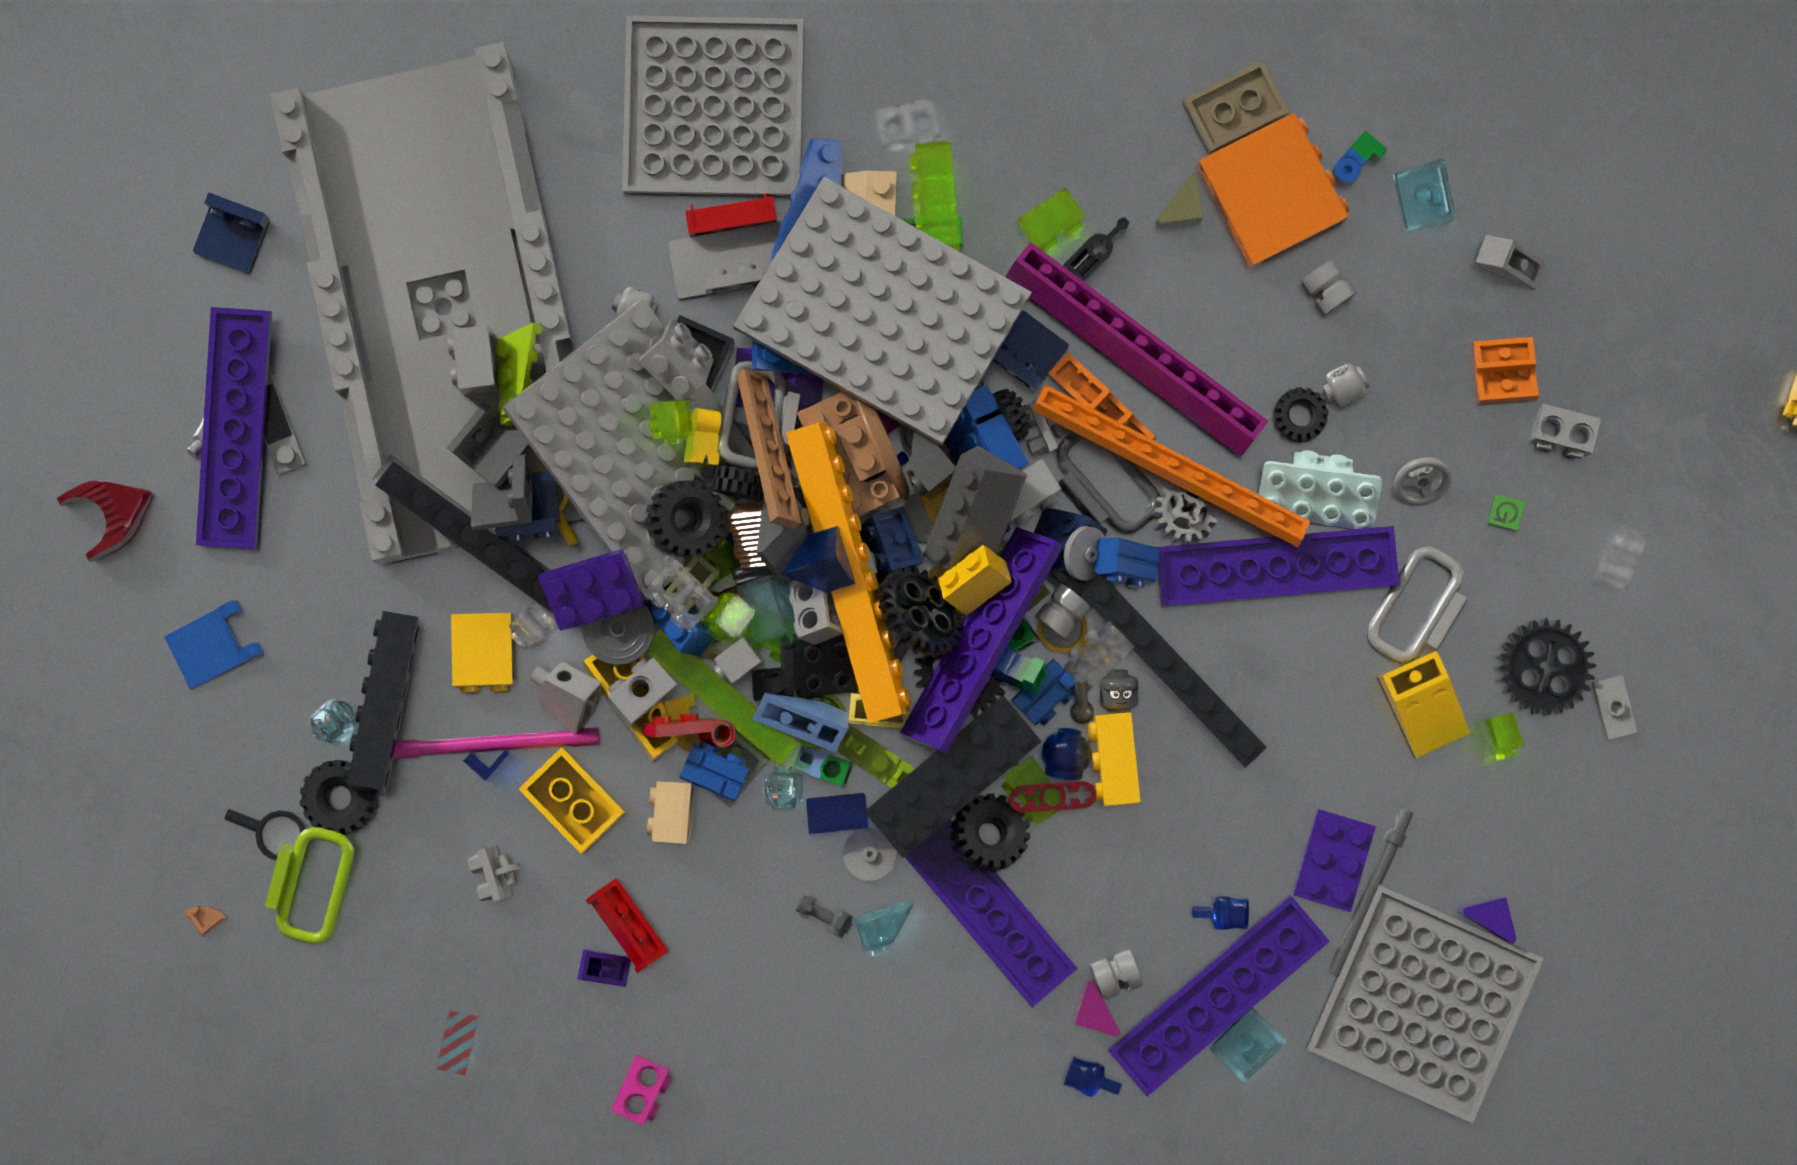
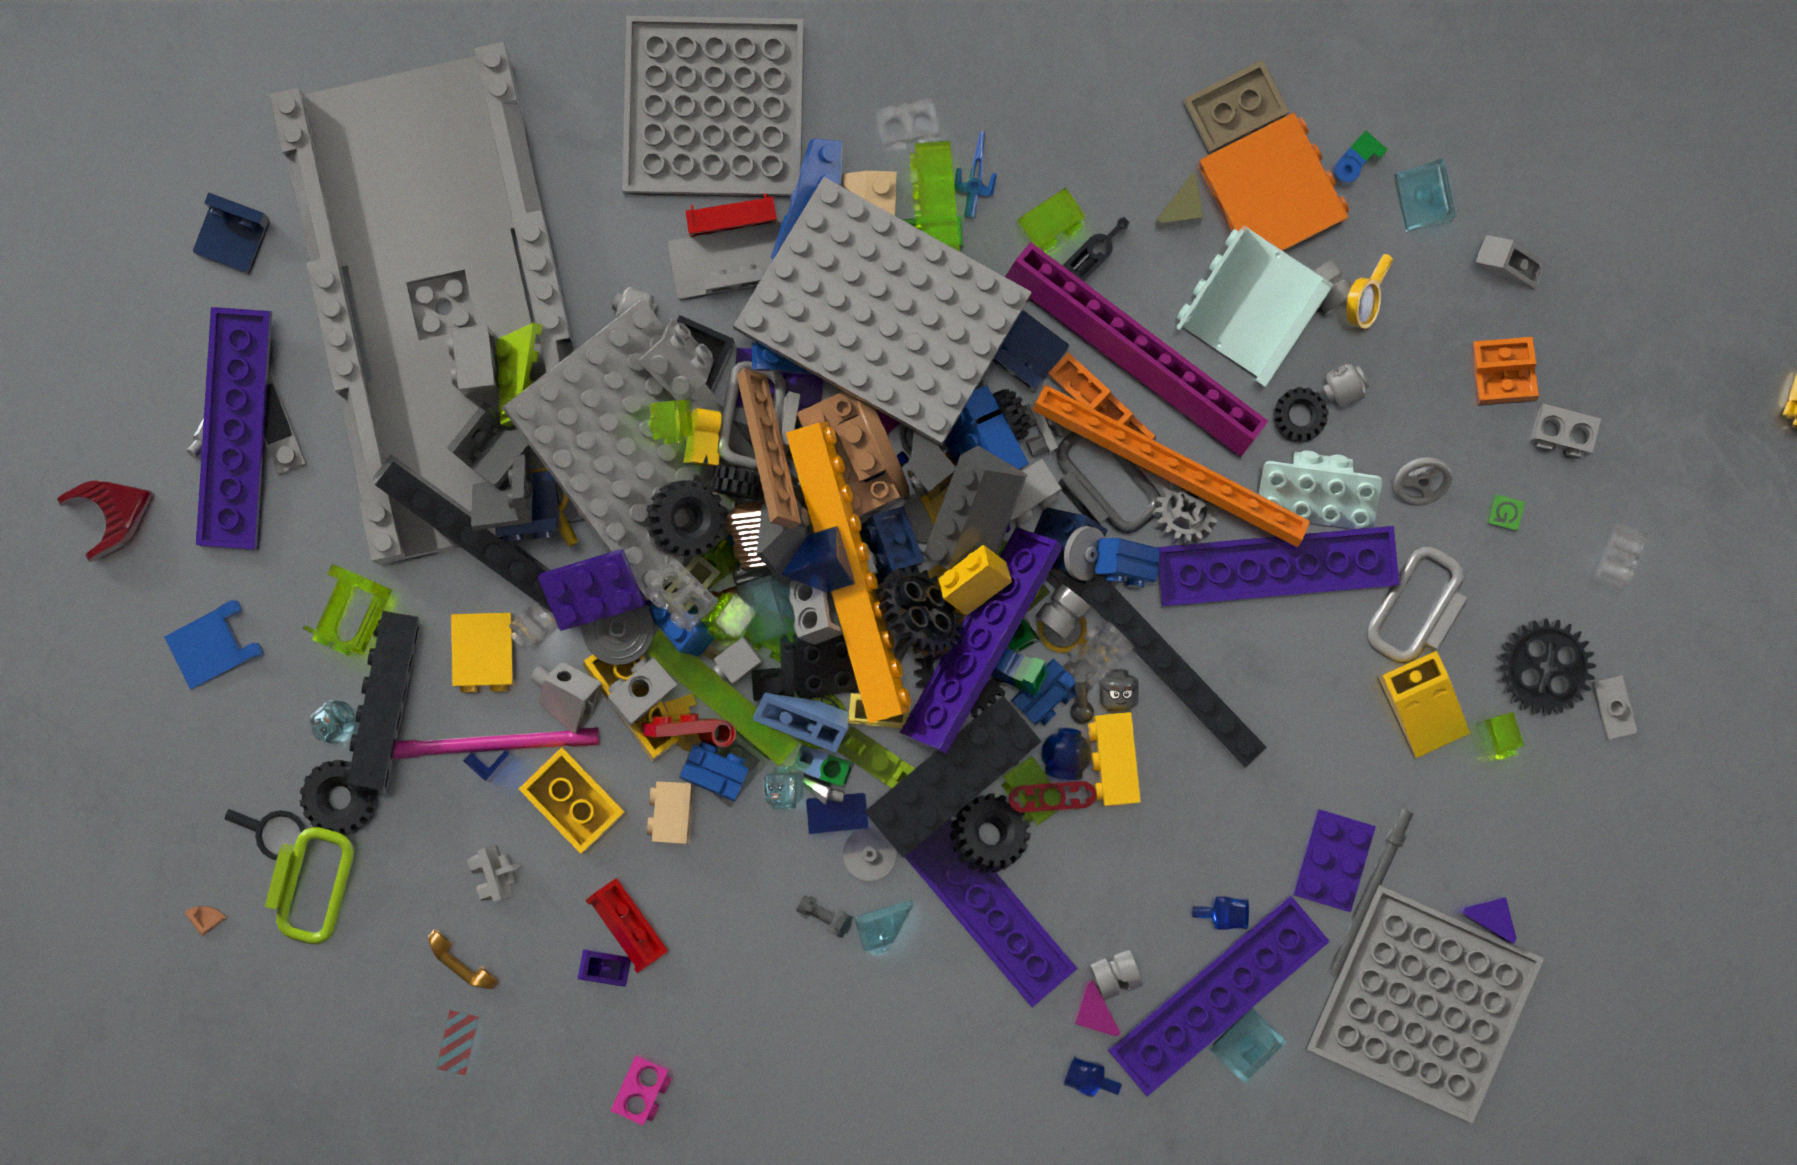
(327, 626): none -> clear neon green panel
(480, 979): none -> pearl gold bar
(822, 789): none -> light grey bar
(974, 186): none -> blue piece
(1254, 303): none -> light aqua panel
(1365, 296): none -> yellow piece

